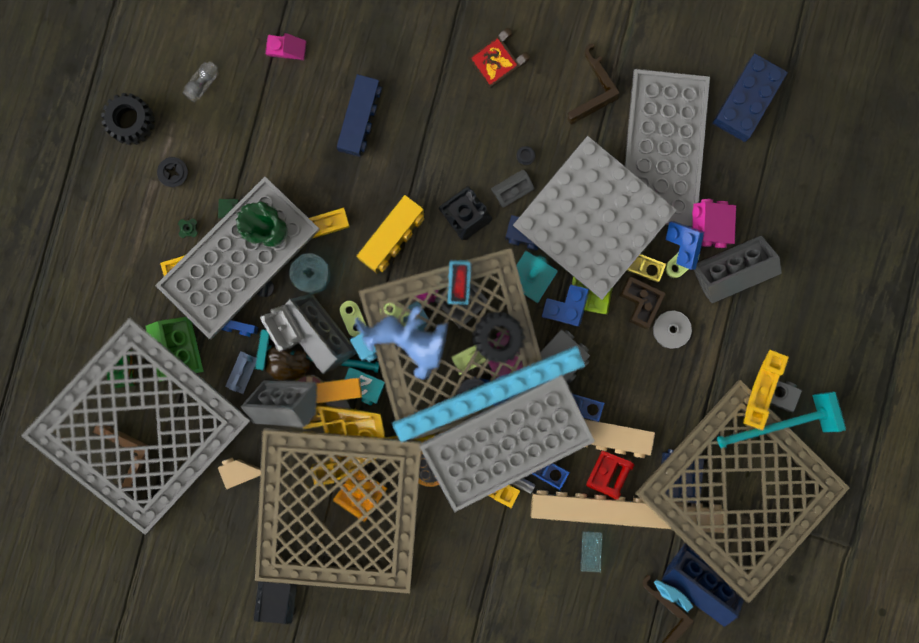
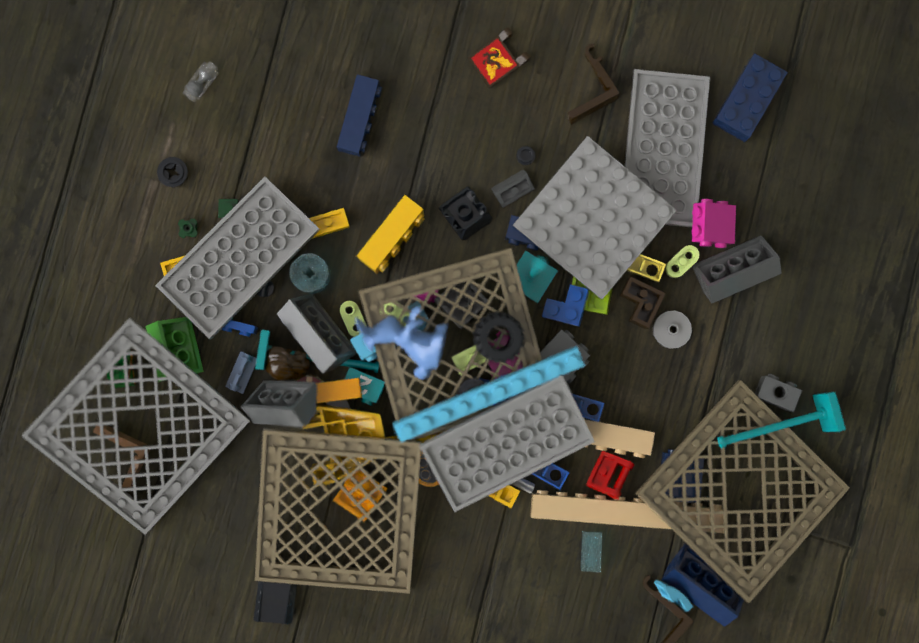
(116, 109): black tyre -> none
(237, 472): tan slope -> none
(261, 224): dark green hair -> none
(282, 328): light grey hinge -> none
(286, 46): dark pink slope -> none
(459, 282): slope -> none
(689, 241): blue plate -> none
(764, 388): yellow slope -> none

